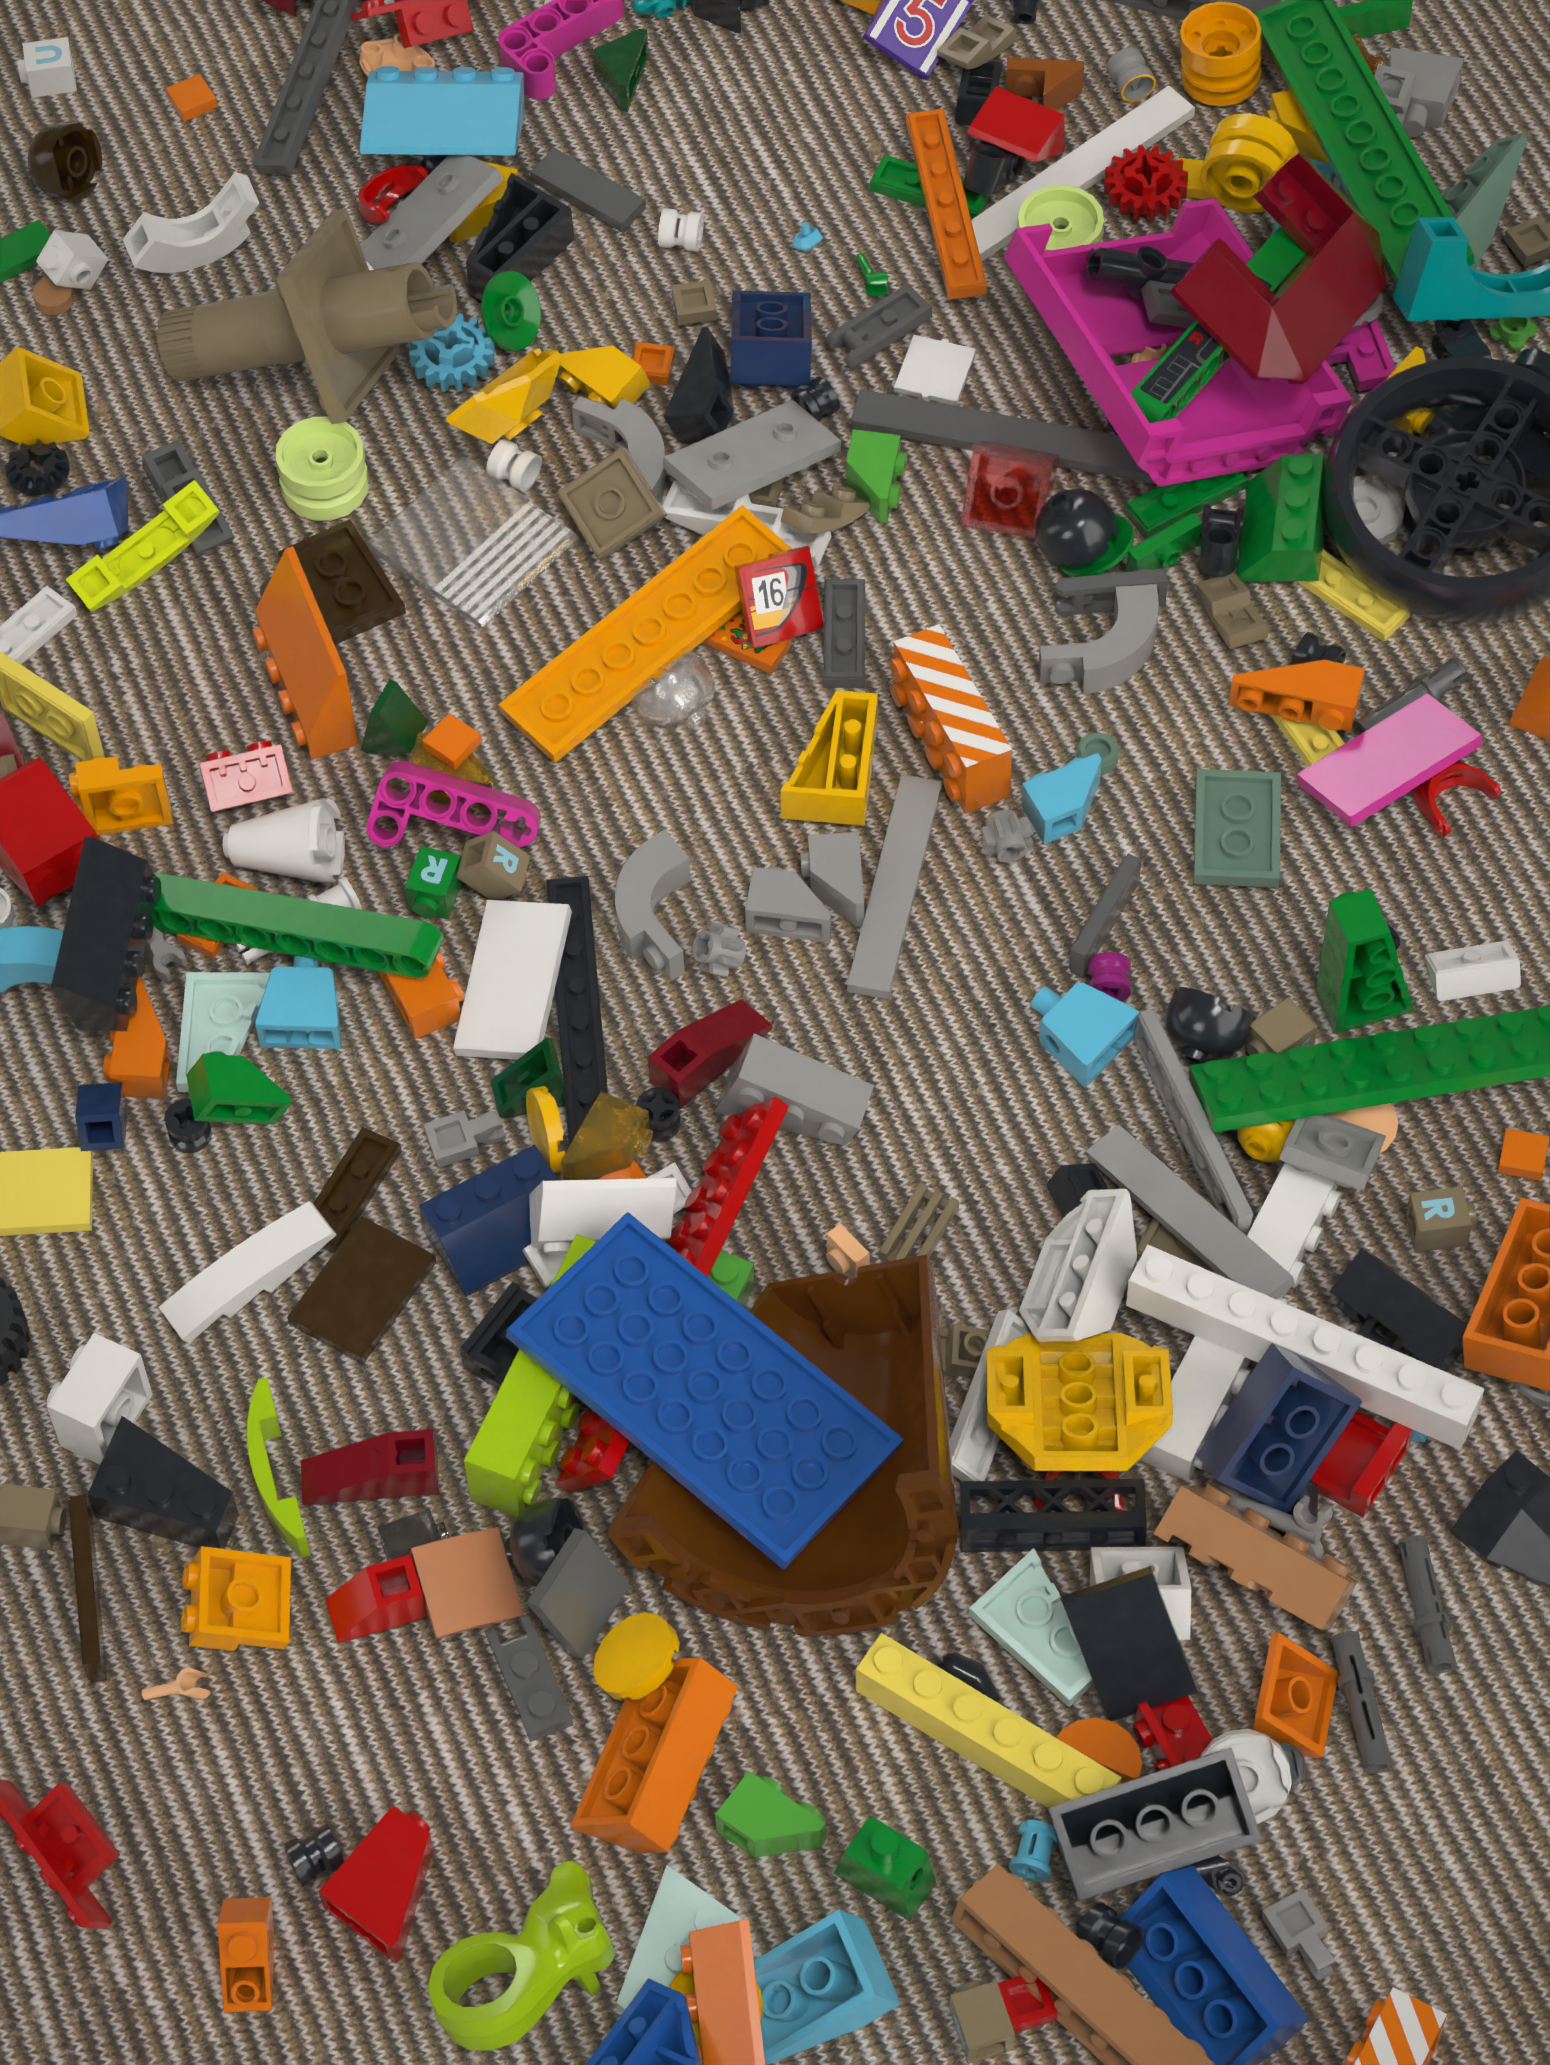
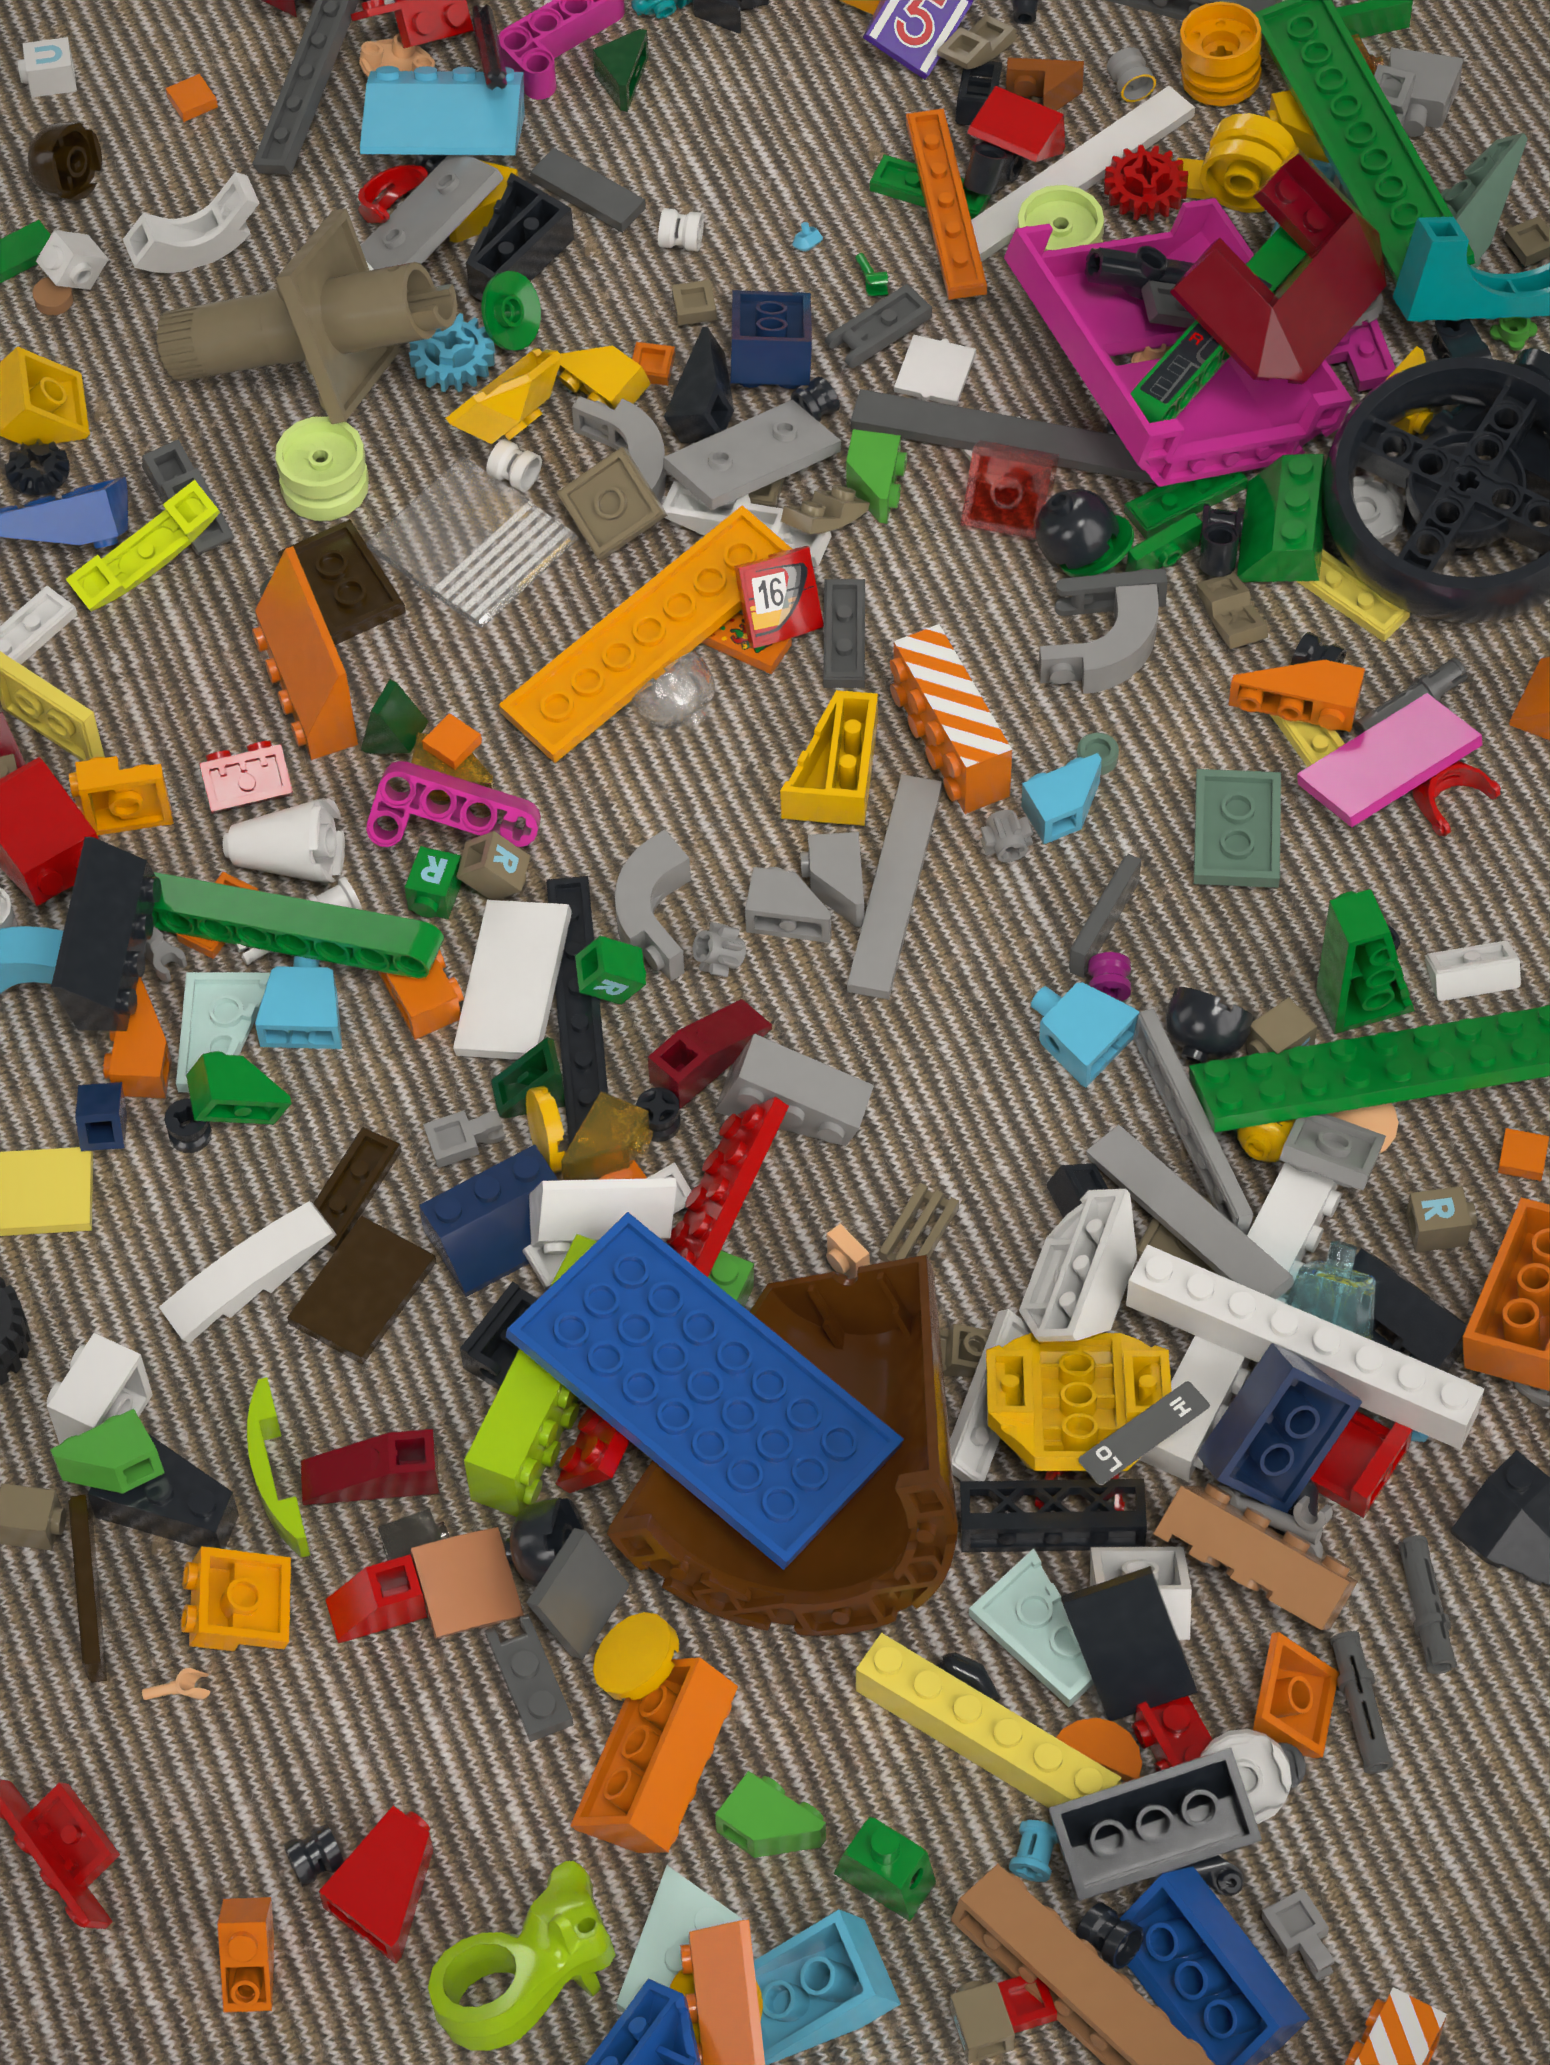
(110, 1455): none -> bright green slope
(489, 47): none -> black axle
(610, 970): none -> green brick
(1144, 1432): none -> dark grey sticker
(1336, 1291): none -> clear light blue torso

